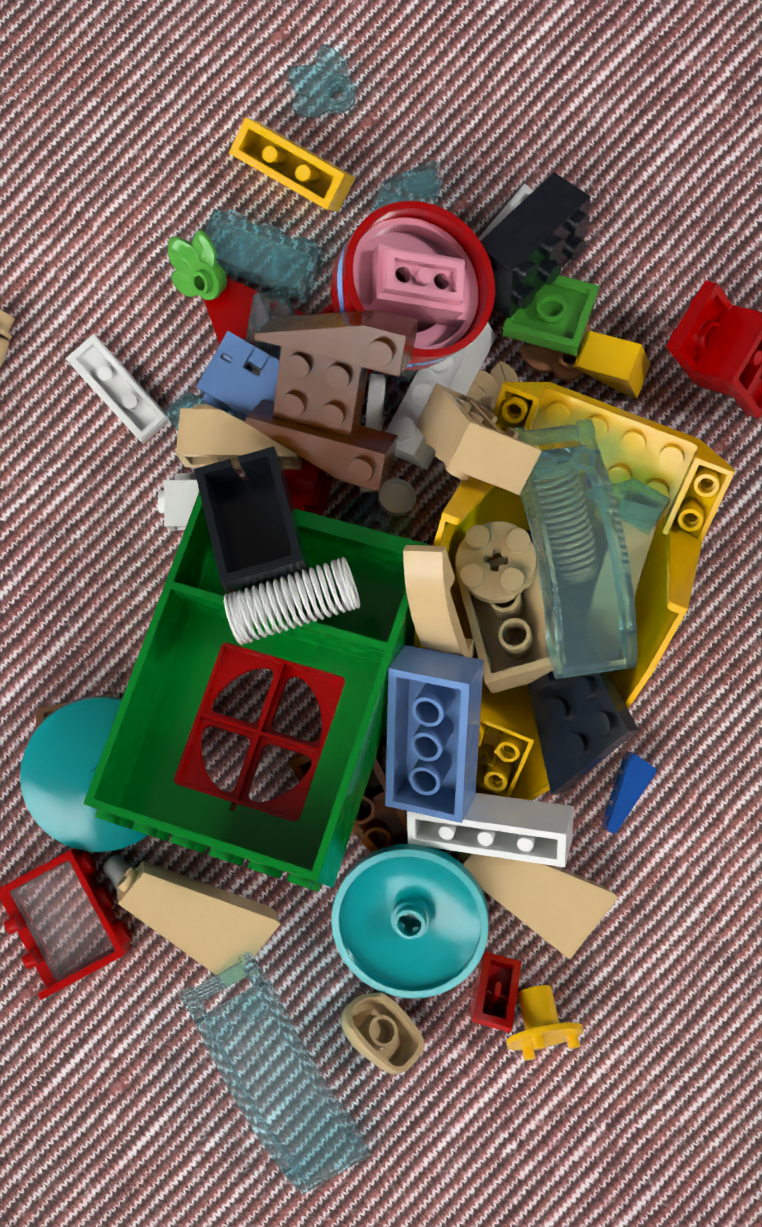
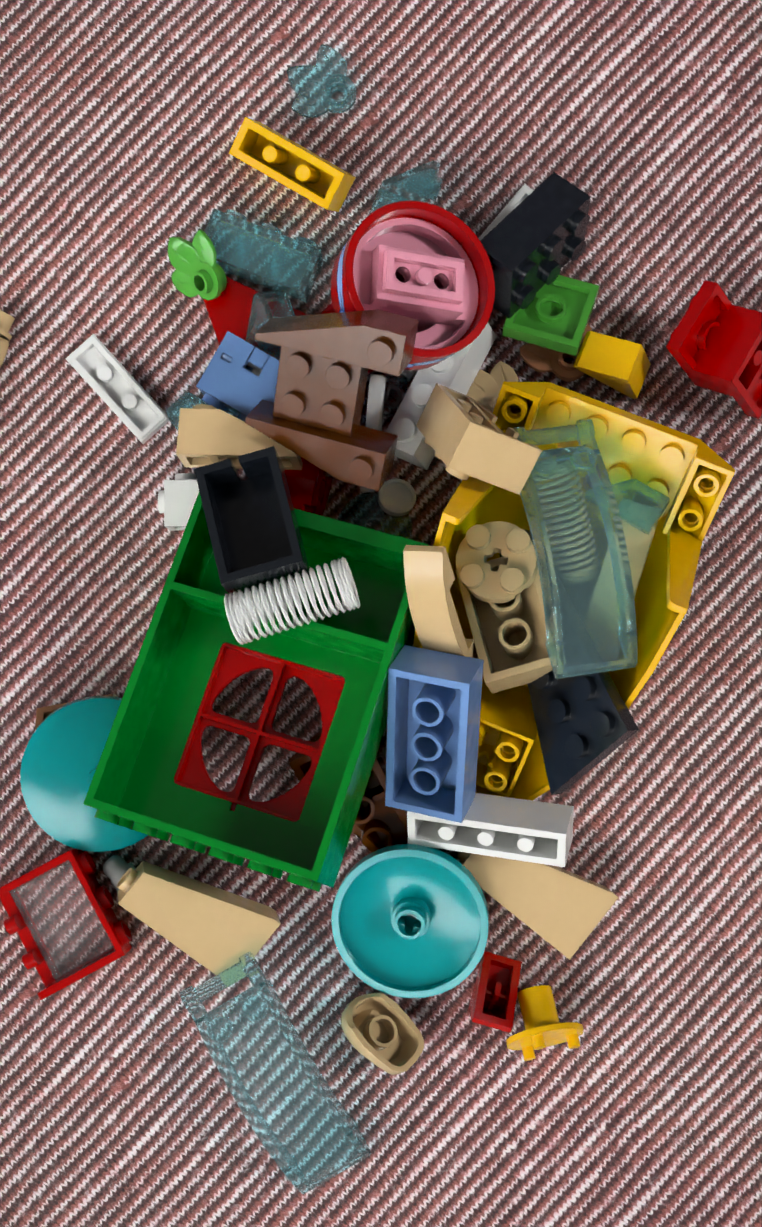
(629, 785): blue slope -> none

